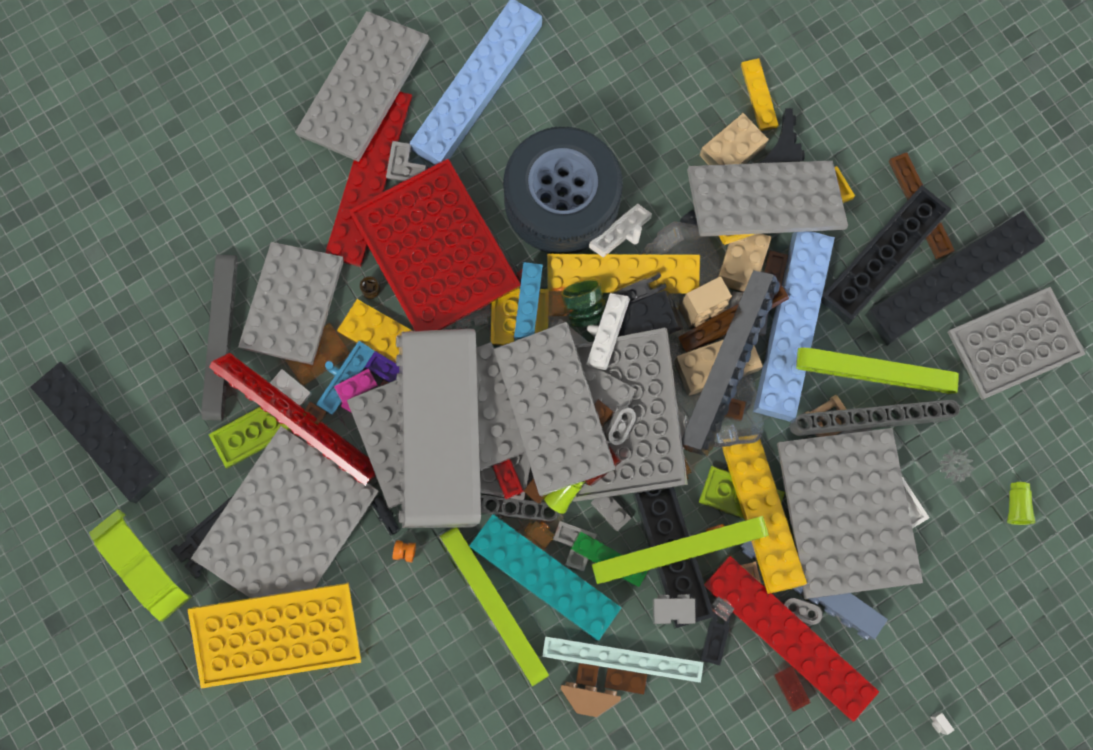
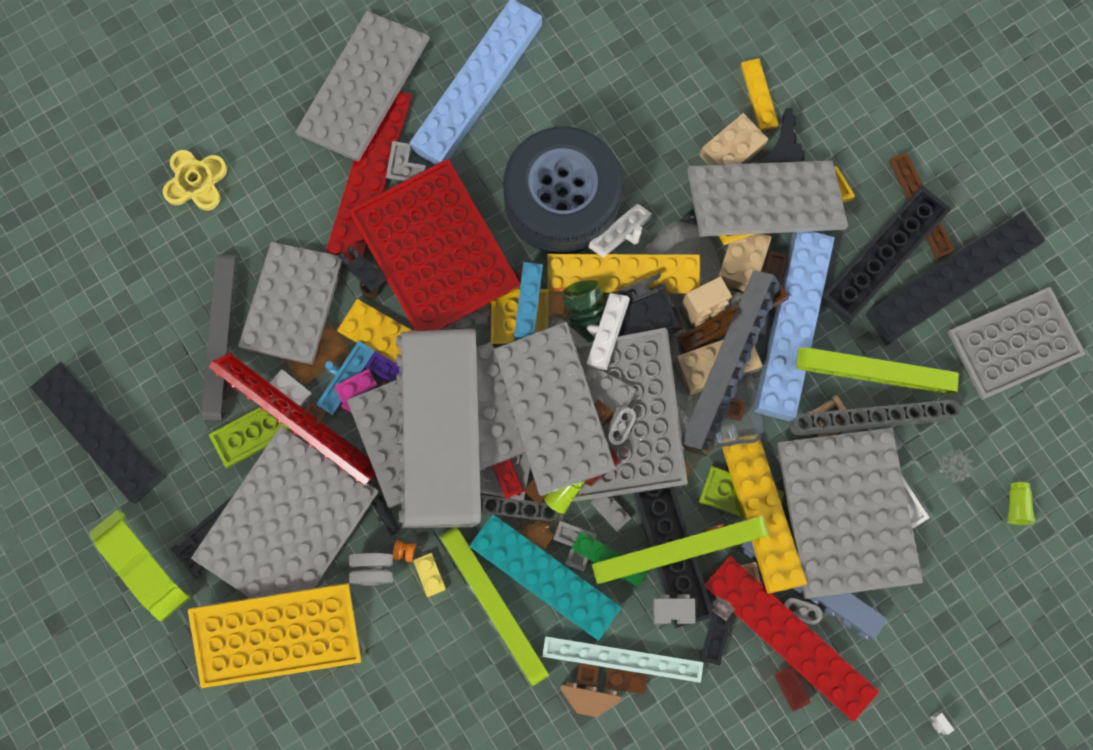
(188, 169): none -> light yellow plant
(363, 270): none -> black hinge
(368, 569): none -> light grey wheel
(429, 575): none -> light yellow plate

